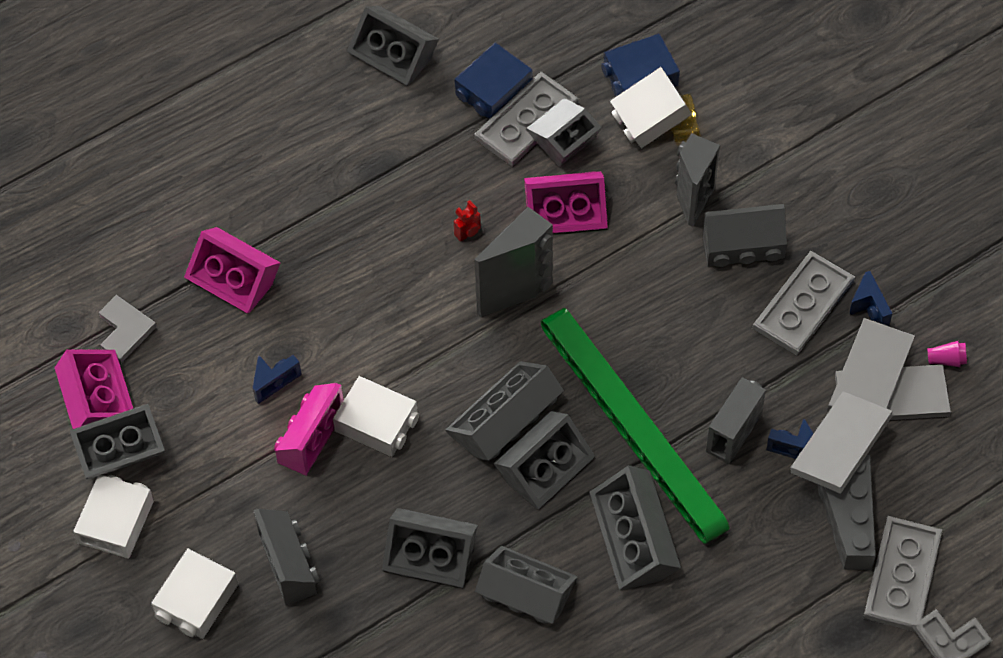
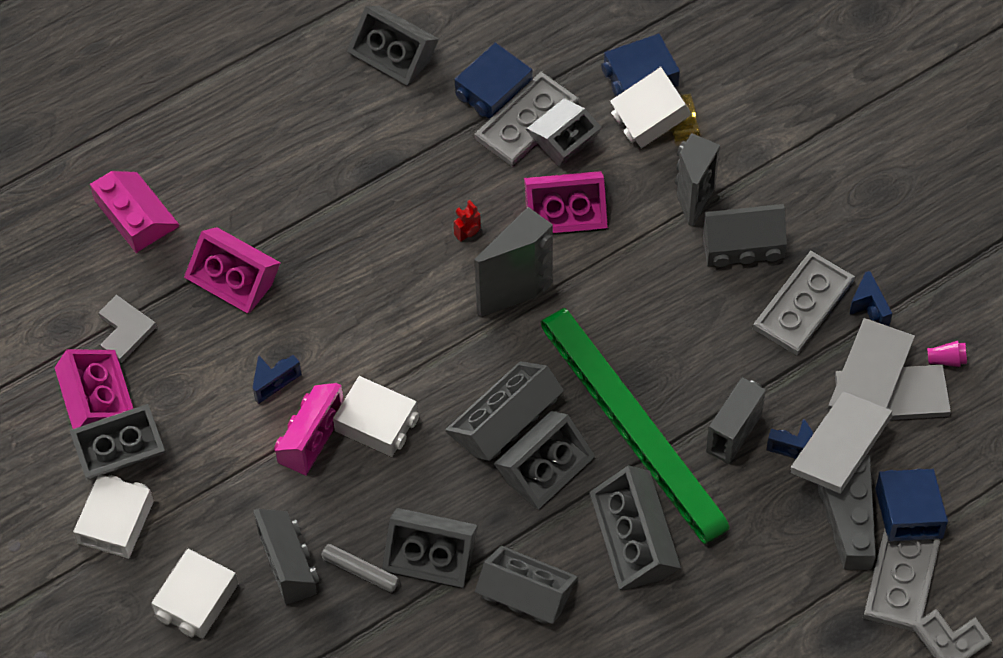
(132, 208): none -> dark pink slope
(360, 568): none -> light grey axle
(911, 505): none -> dark blue brick

